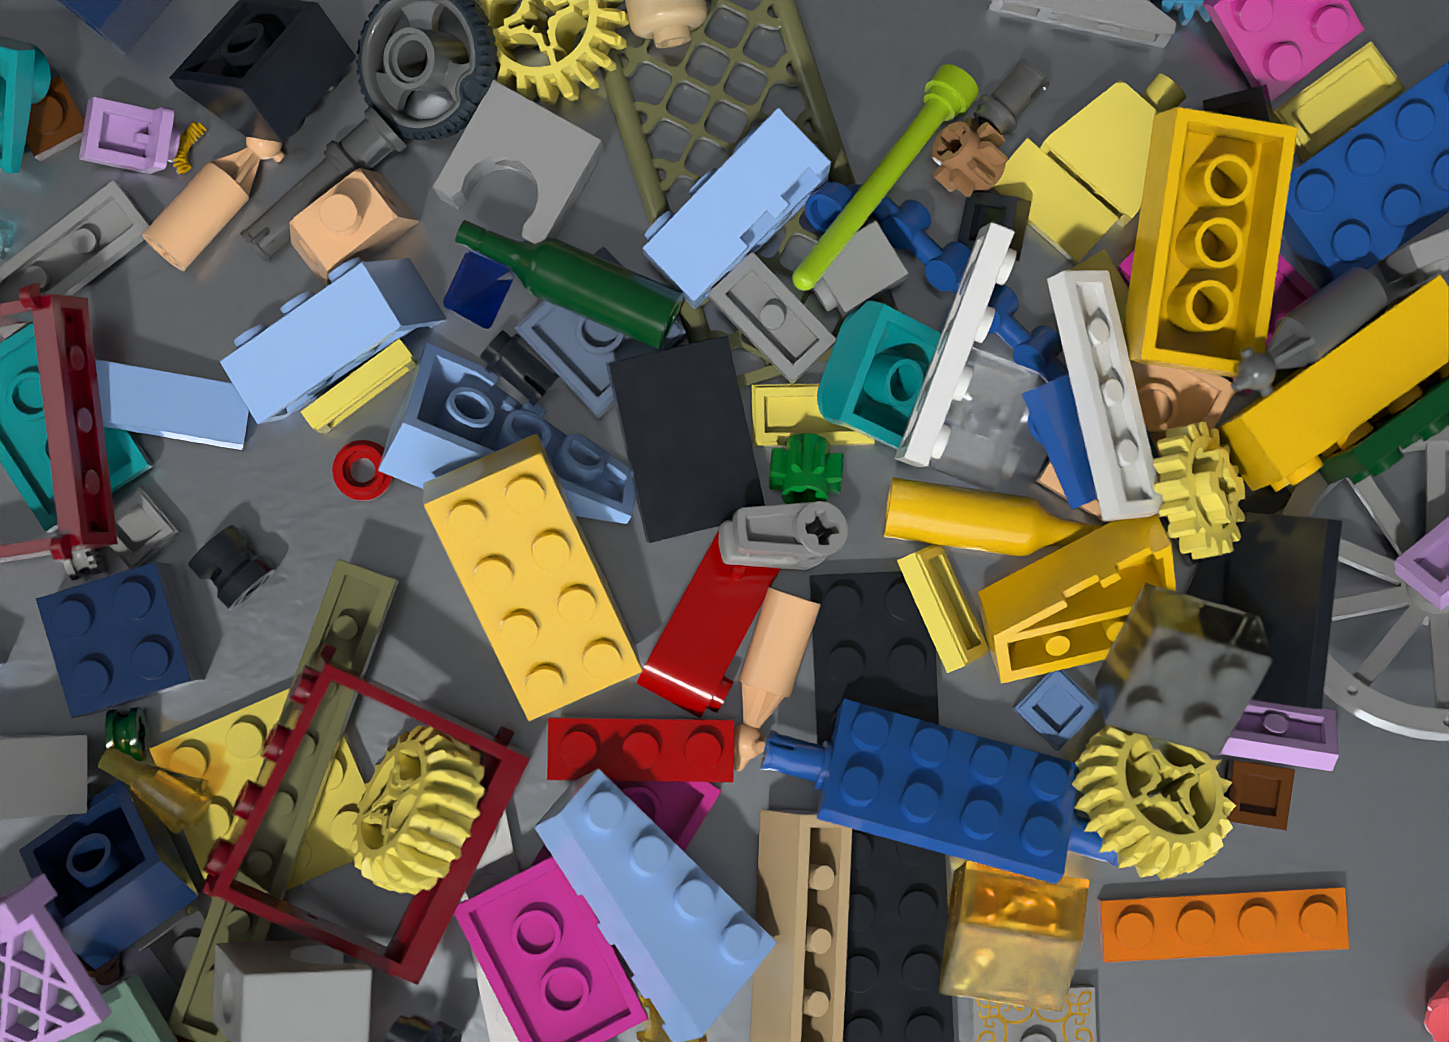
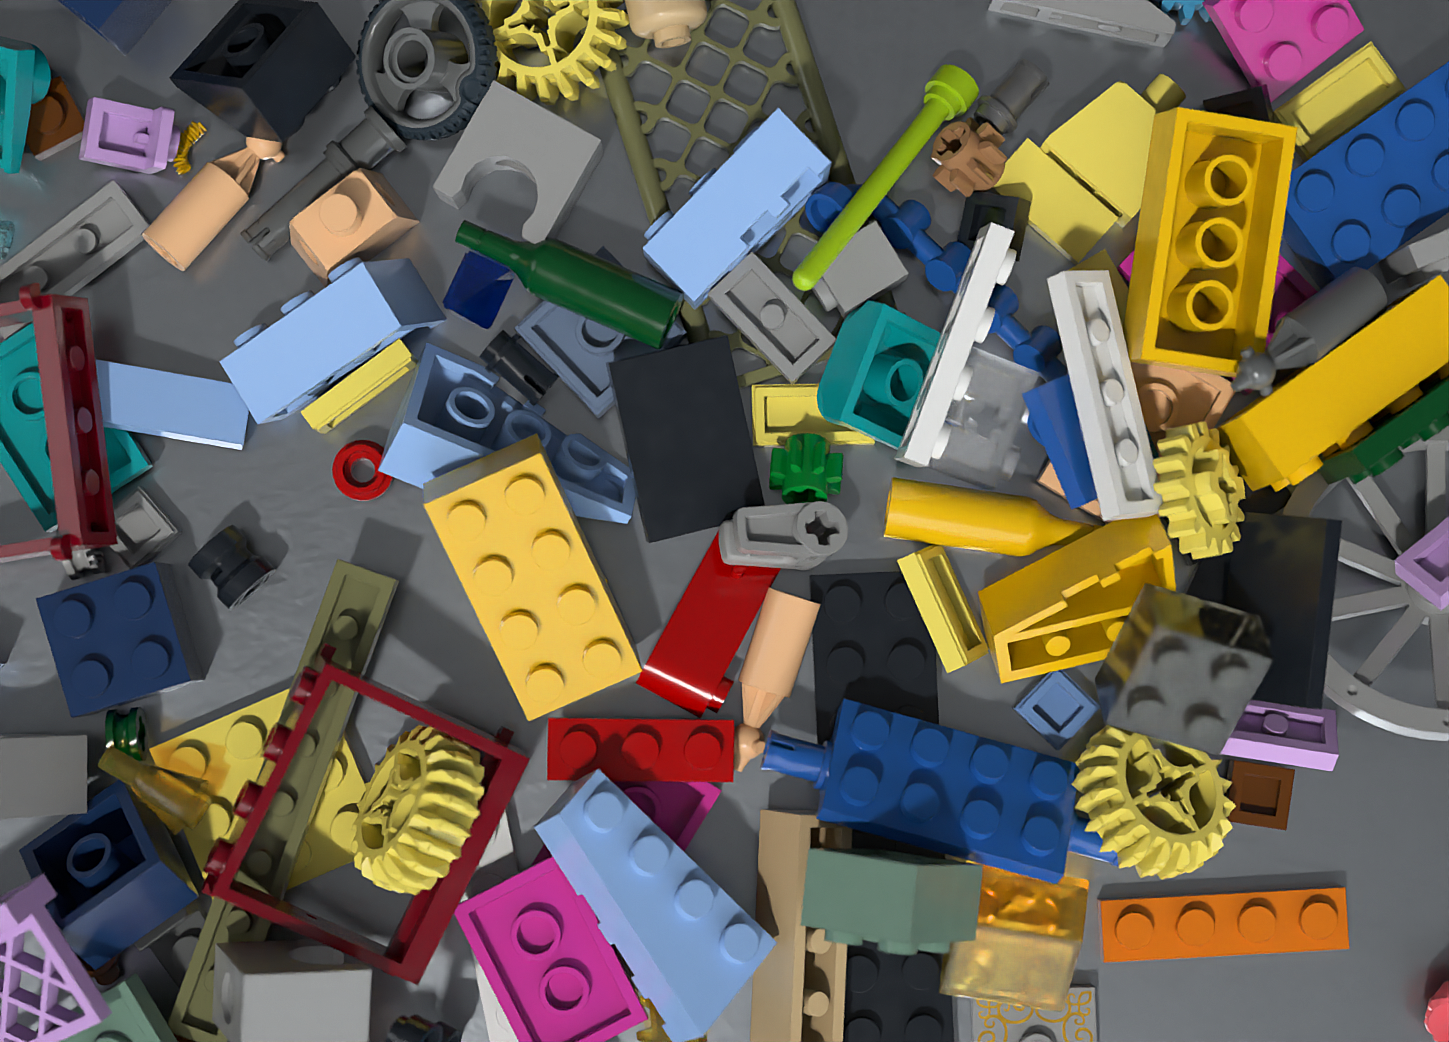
(891, 899): none -> sand green brick

